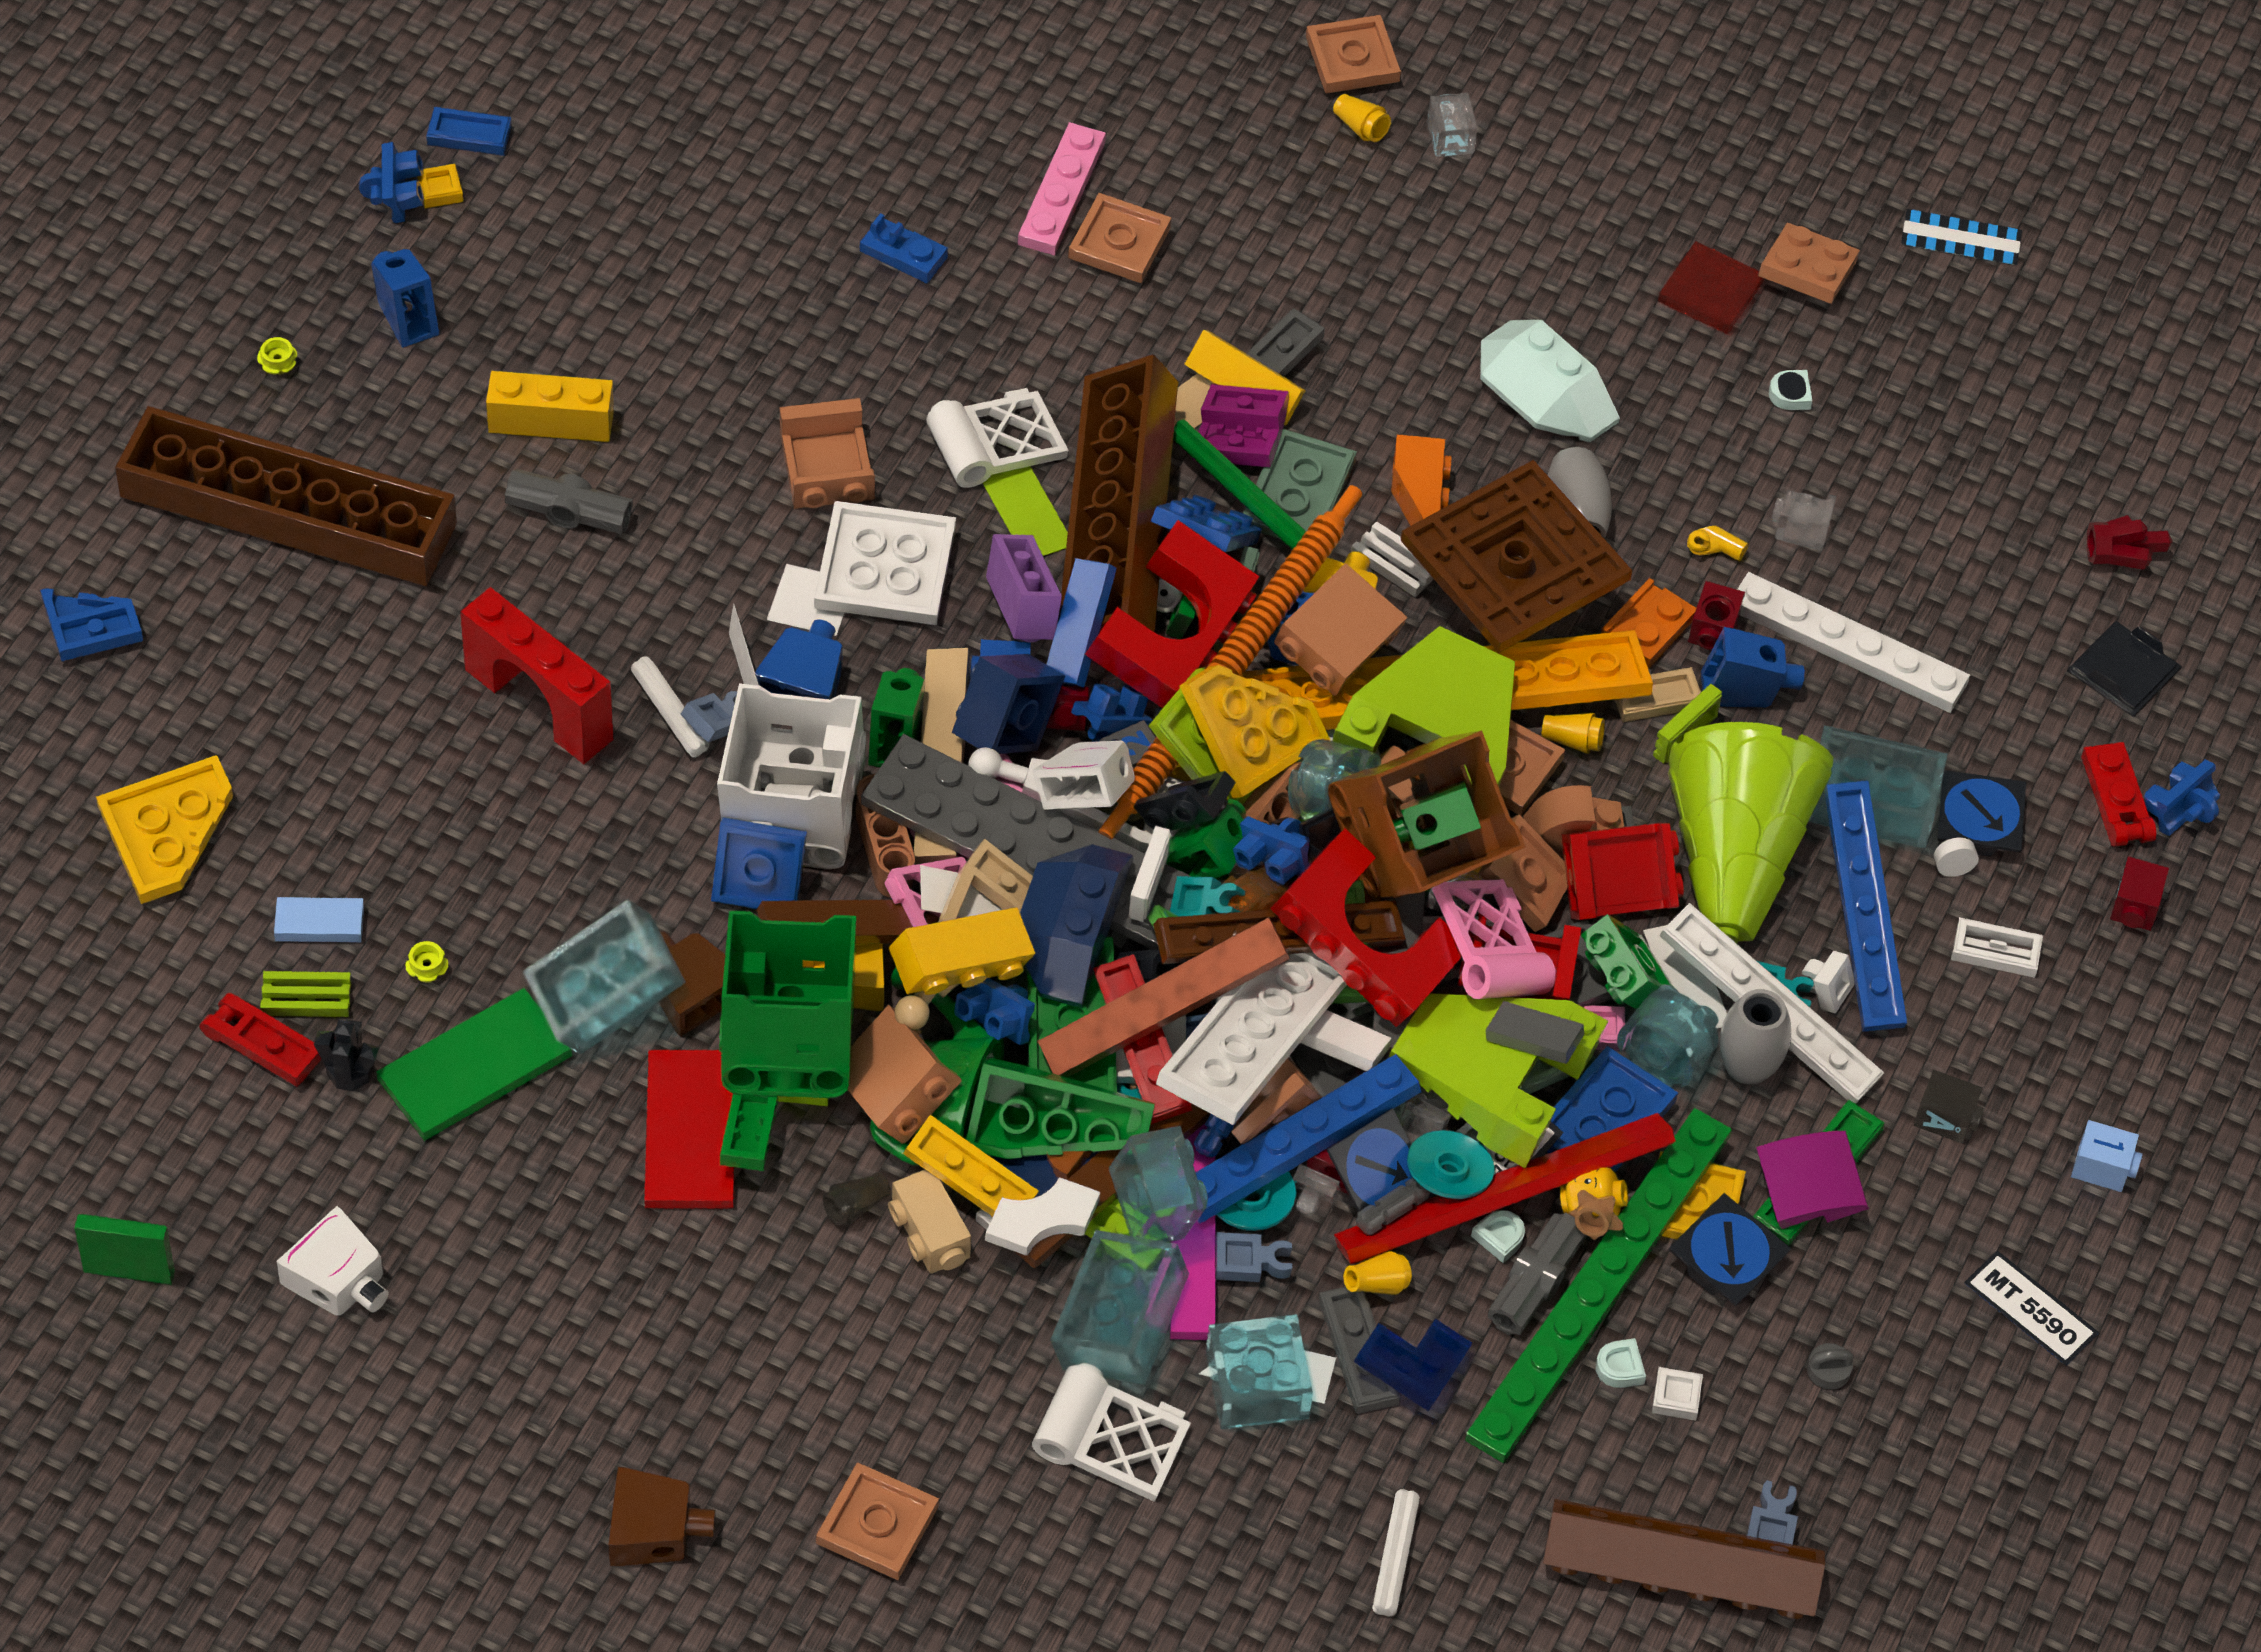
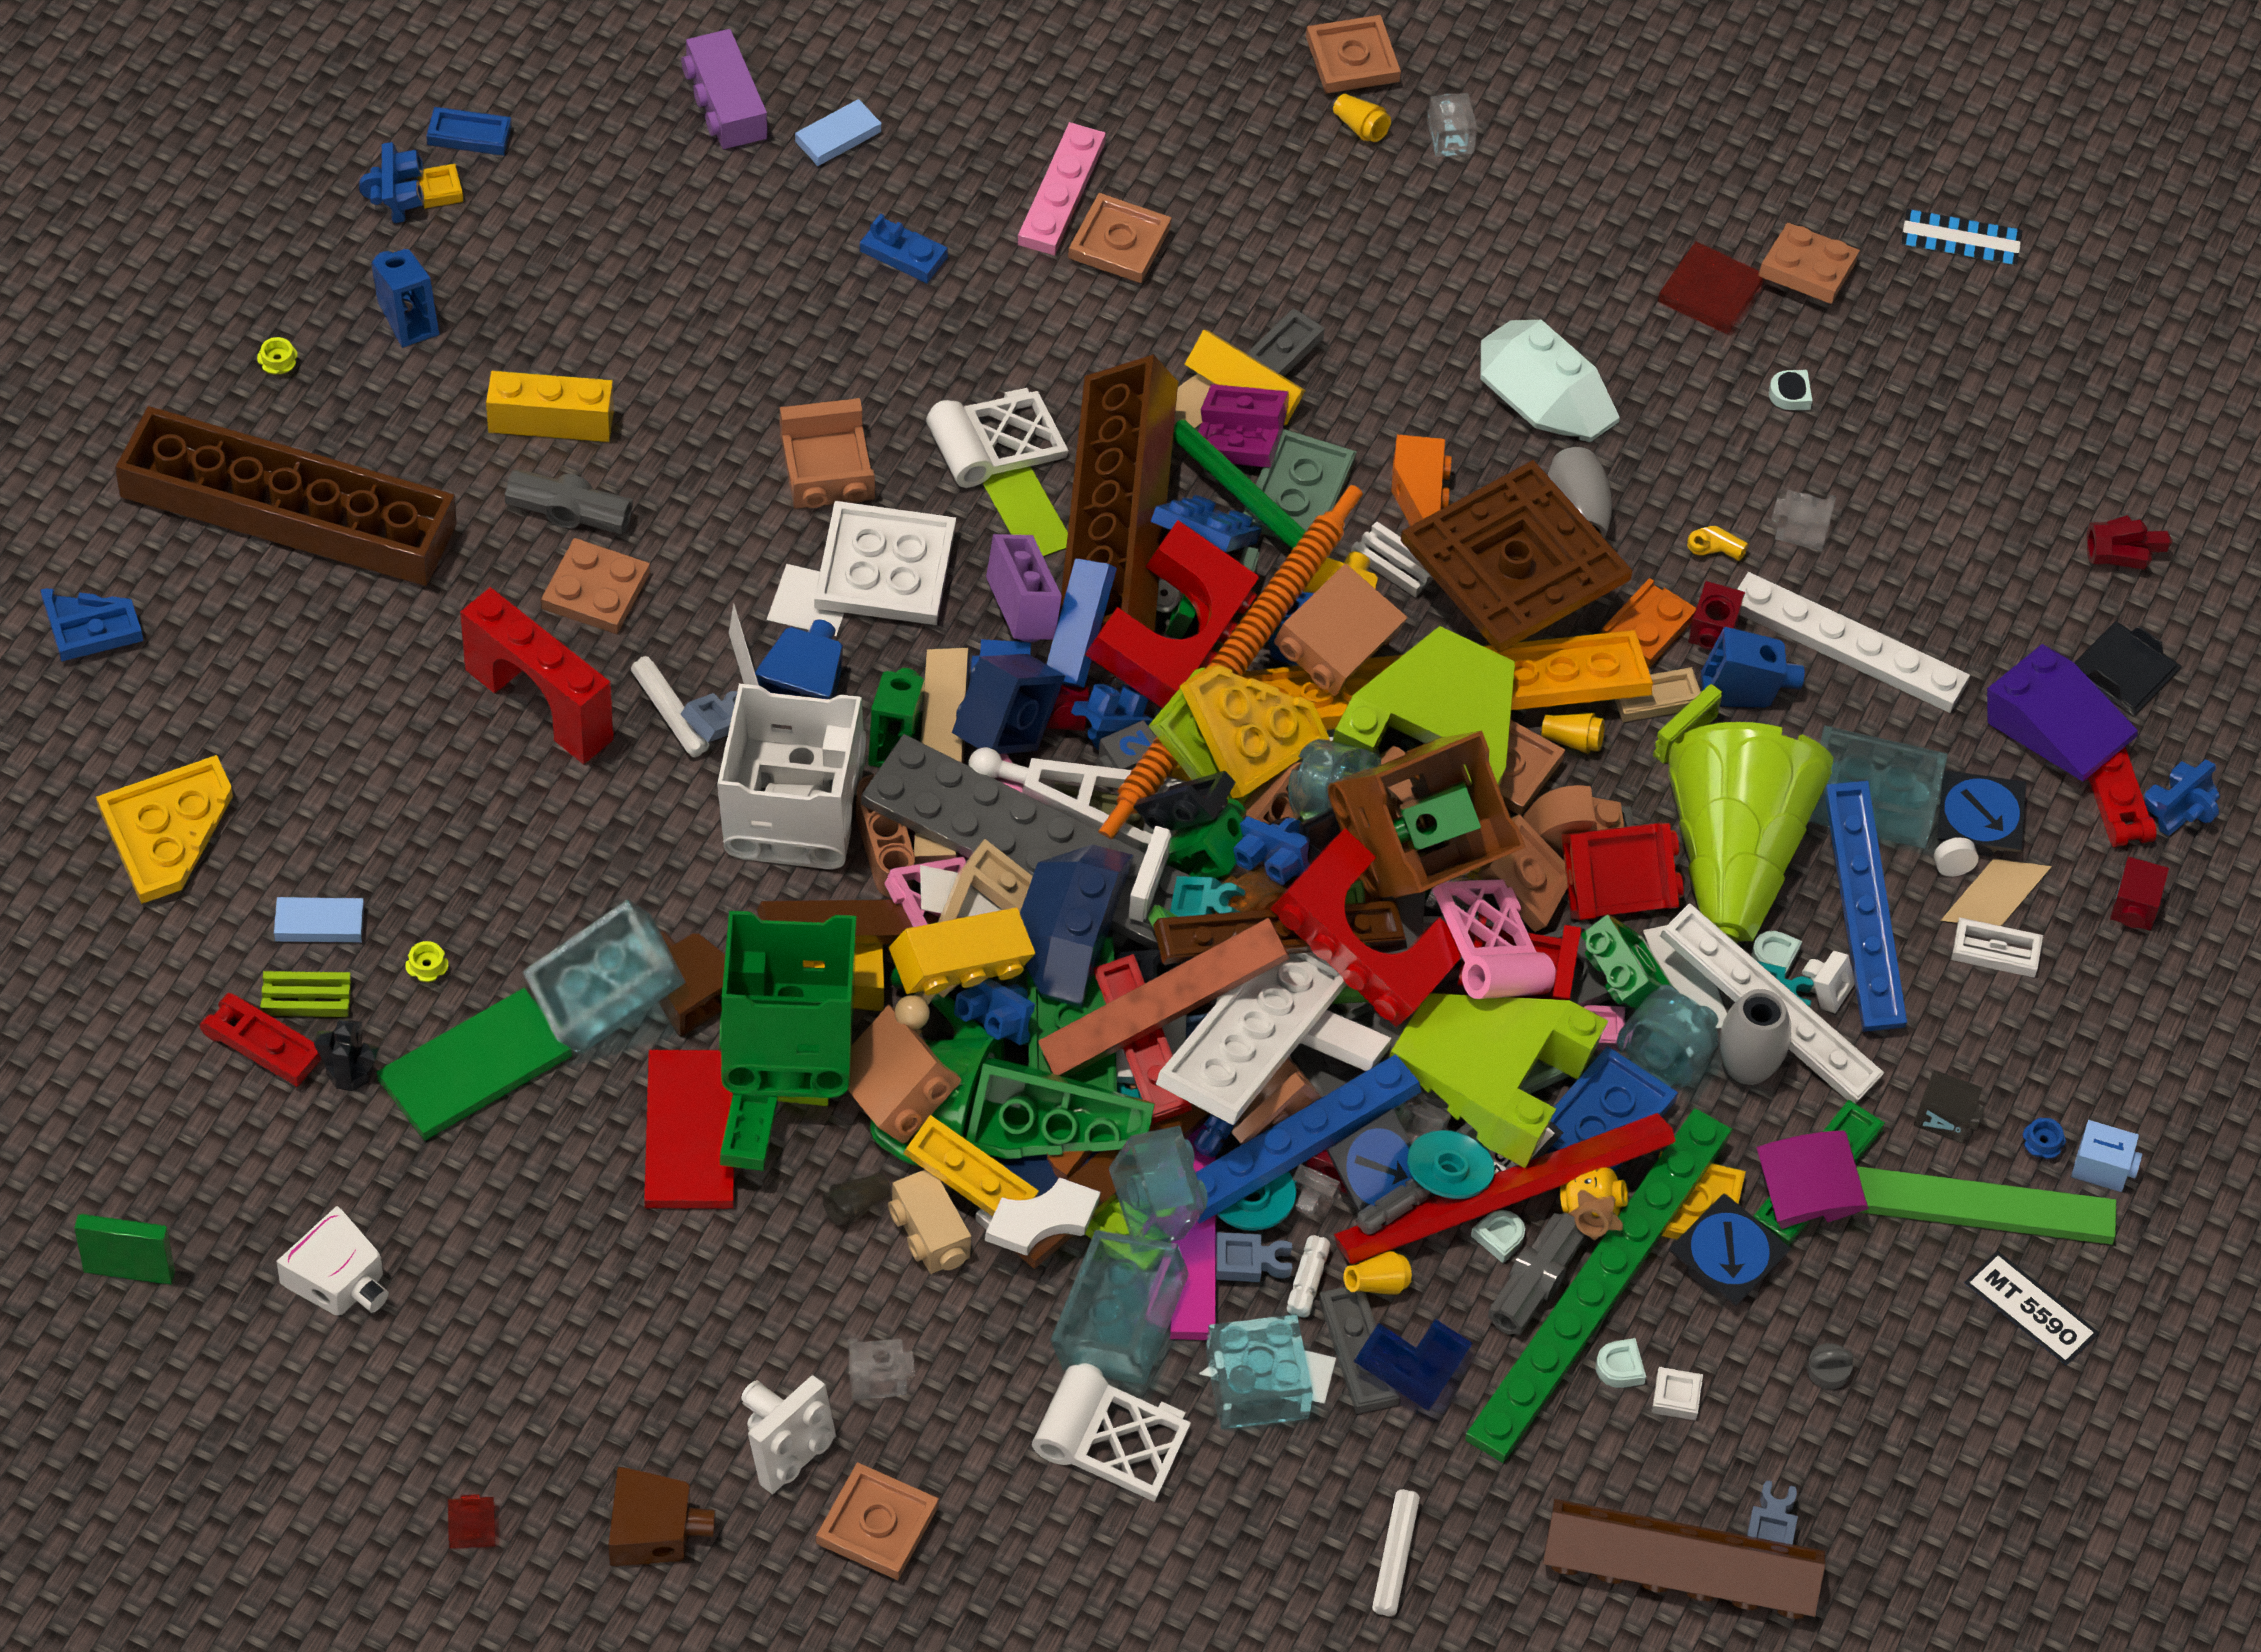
(471, 1521): none -> clear red tile
(595, 586): none -> nougat plate
(725, 89): none -> medium lavender brick
(757, 863): blue tile -> none
(787, 1431): none -> white plate
(838, 132): none -> light blue tile
(879, 1368): none -> clear brick
(1099, 770): white torso -> none
(1308, 1276): none -> white axle
(1535, 1032): dark grey tile -> none
(1776, 949): none -> light aqua tile
(1989, 1205): none -> bright green tile
(1997, 892): none -> tan sticker
(2046, 1129): none -> blue plate
(2058, 713): none -> dark purple slope

